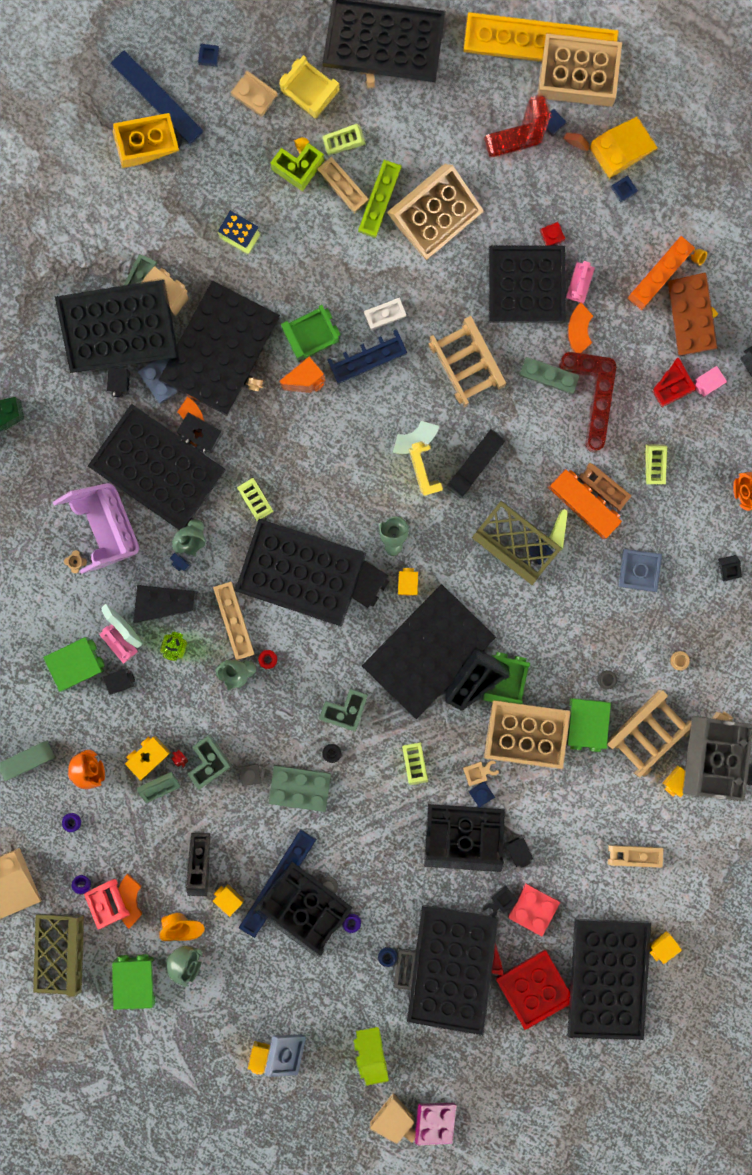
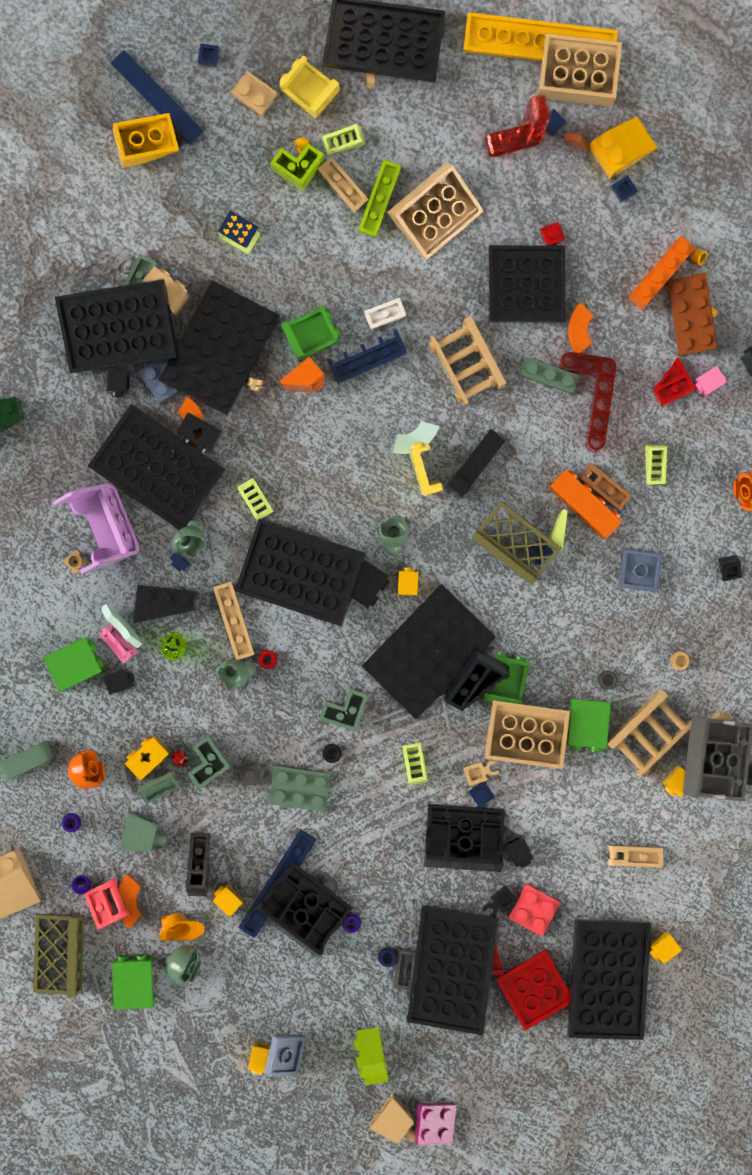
(141, 834): none -> sand green torso
(580, 282): bright pink hinge -> none

